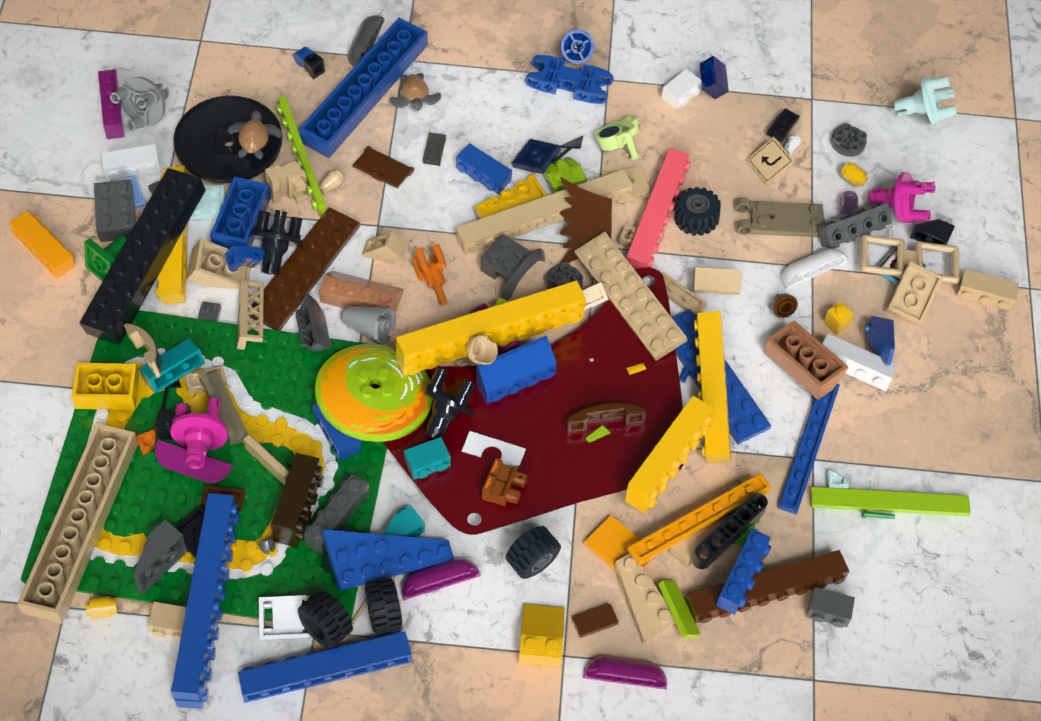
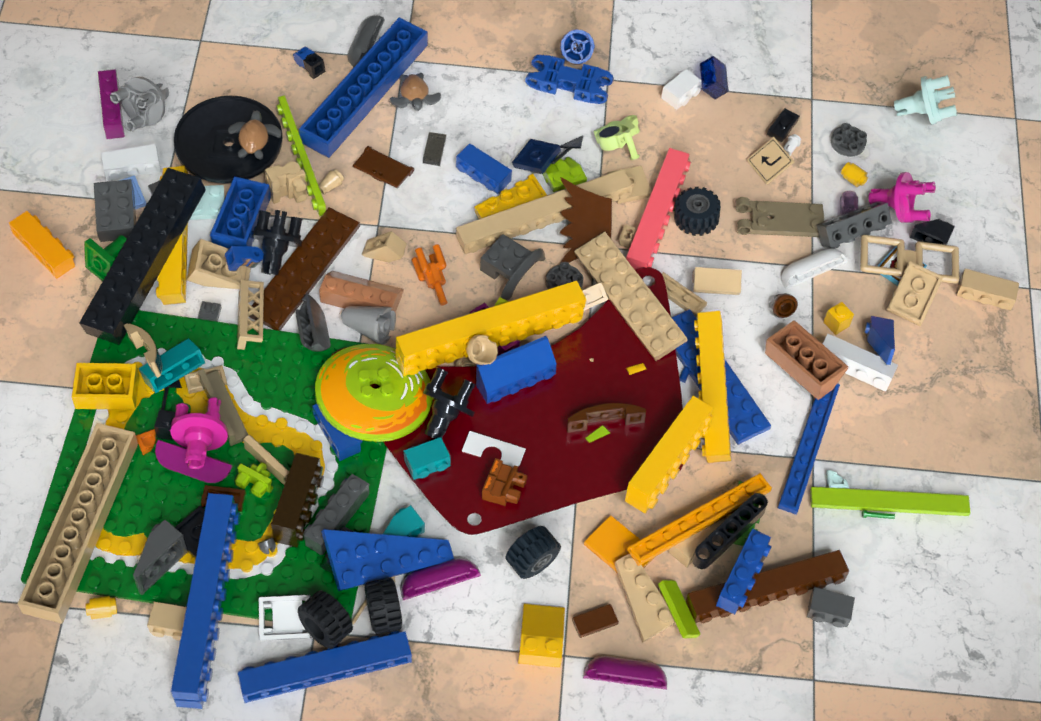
(256, 475): none -> lime hips

